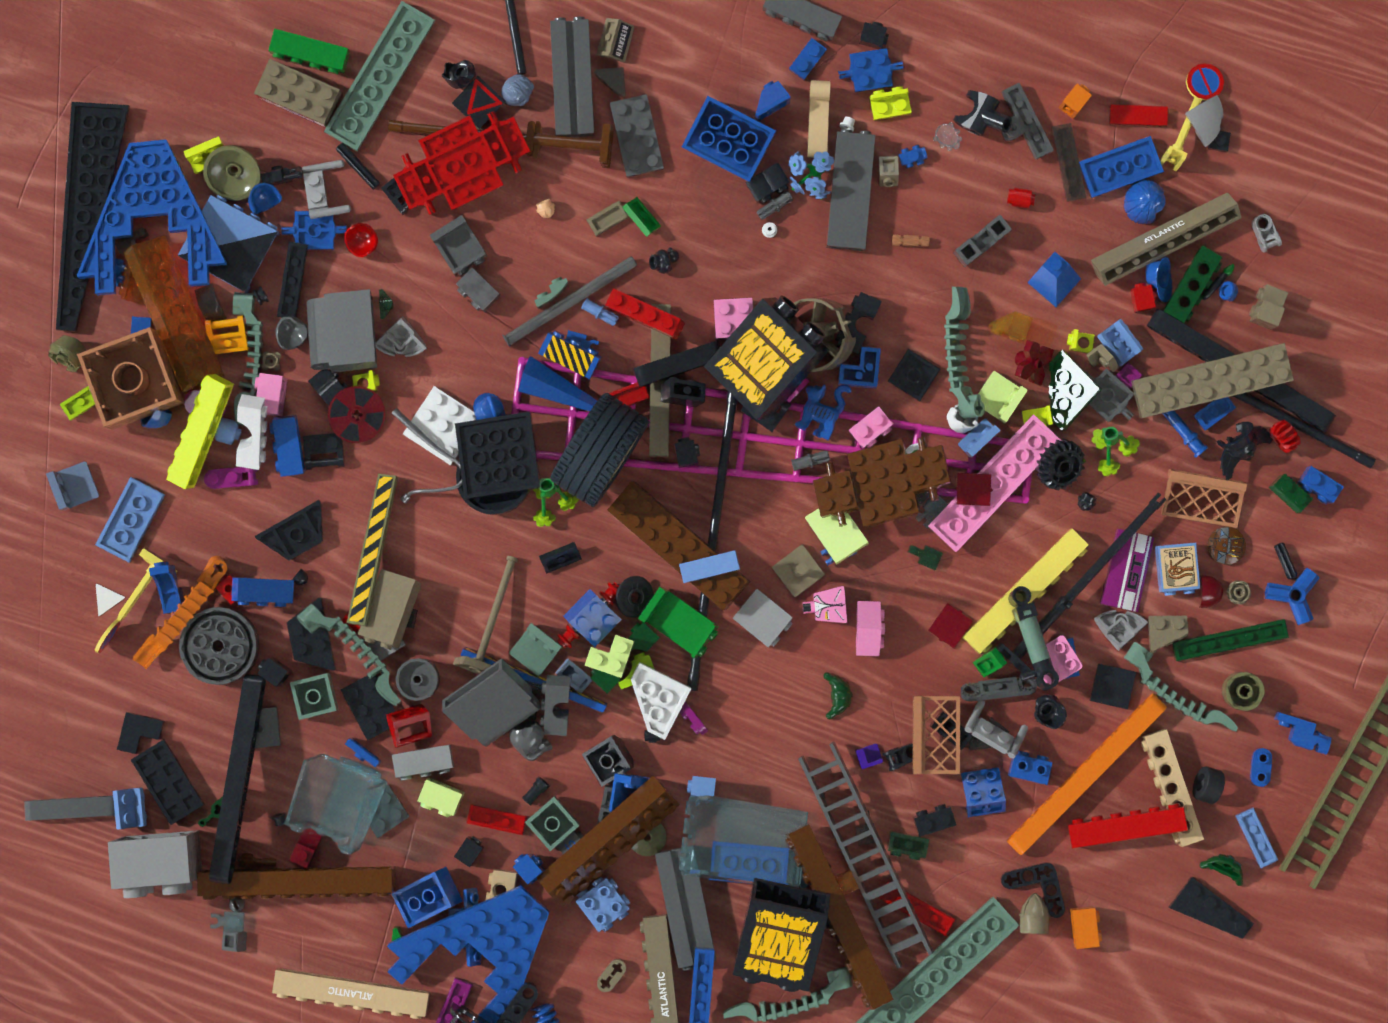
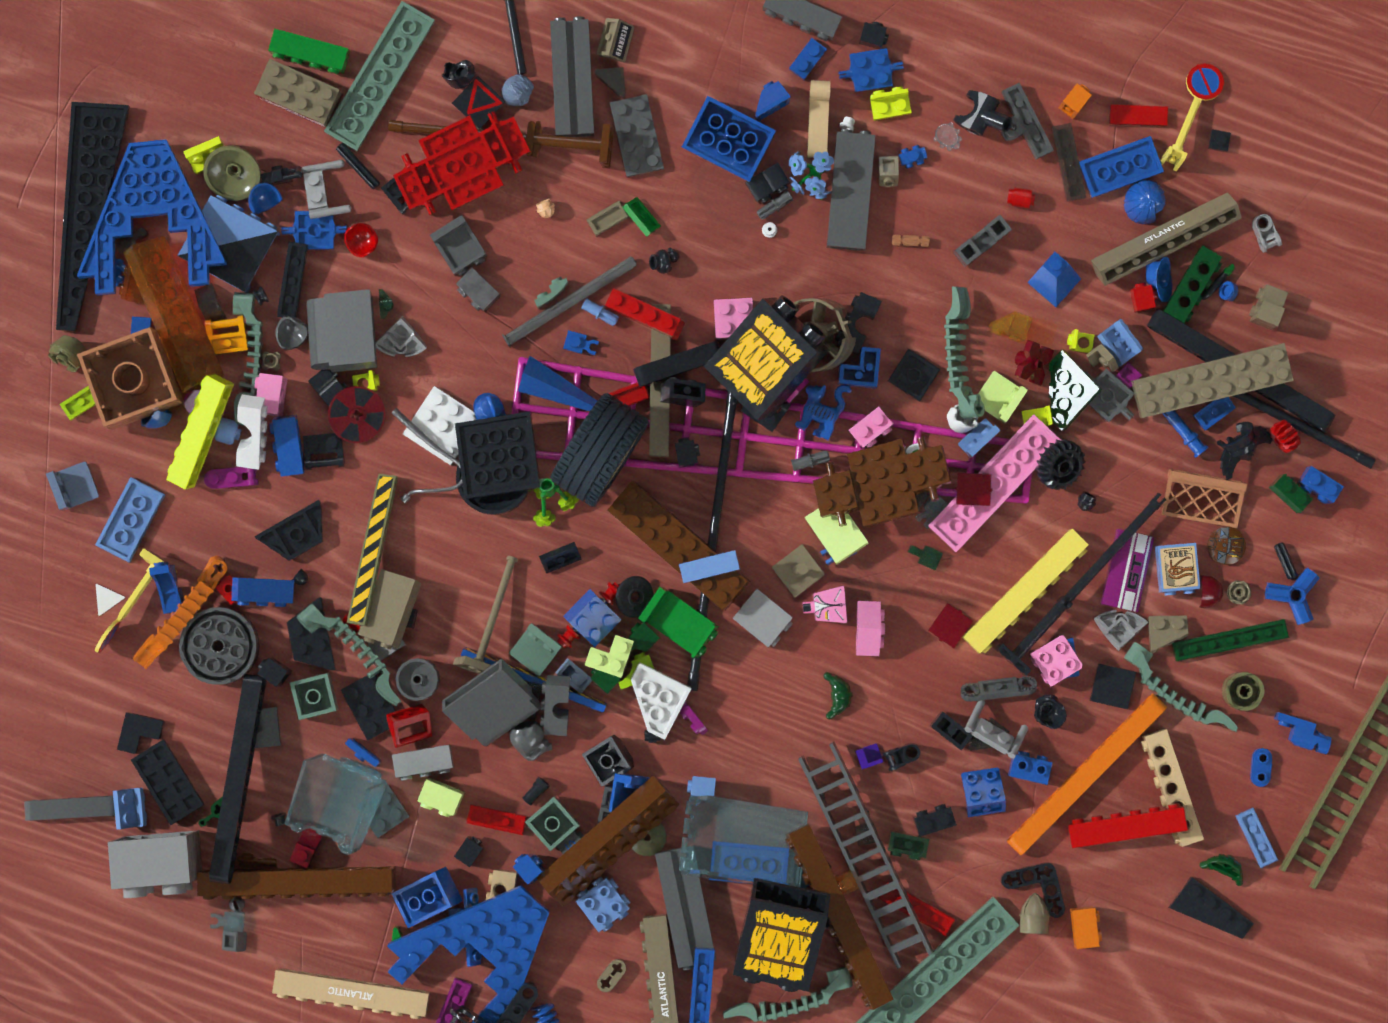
(570, 354): brick -> none
(919, 734): nougat fence -> none
(990, 662): green plate -> none
(1025, 616): piece -> none
(1108, 437): lime plant -> none
(1206, 119): light grey brick -> none
(1208, 785): black tyre -> none

